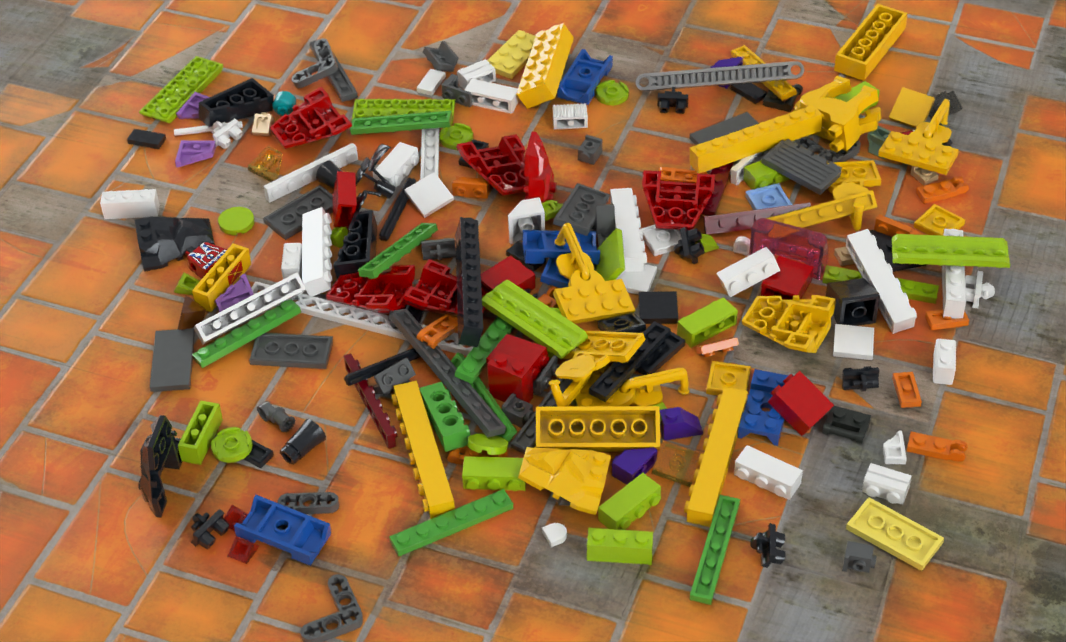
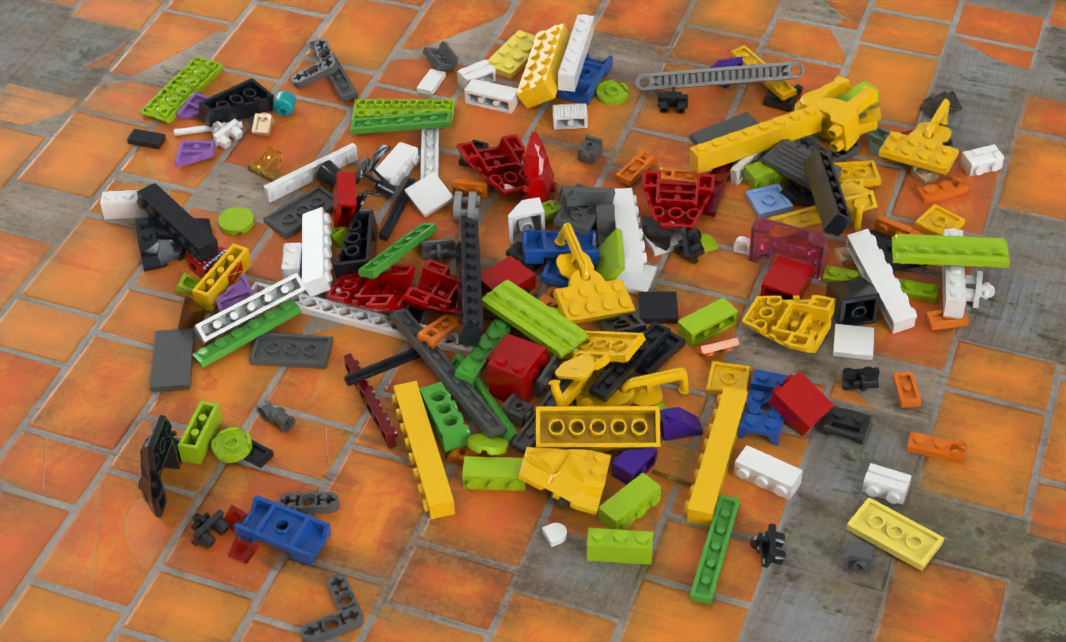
(177, 222): none -> black brick
(303, 441): black plant -> none
(310, 121): red wedge -> none
(393, 375): dark grey bracket -> none
(451, 91): dark grey bracket -> none
(451, 522): bright green plate -> none
(455, 134): lime tile -> none
(472, 201): none -> light grey brick
(576, 53): none -> white brick
(585, 196): none -> dark grey hinge
(635, 168): none -> orange plate
(656, 235): none -> black slope
(745, 219): plate -> none
(748, 271): white brick -> none
(749, 91): black tile -> none
(797, 195): none -> black slope
(827, 193): none -> black brick
(870, 42): yellow brick -> none
(894, 450): white tile -> none
(911, 107): yellow tile -> none
(944, 361): white brick -> none
(981, 160): none -> white brick

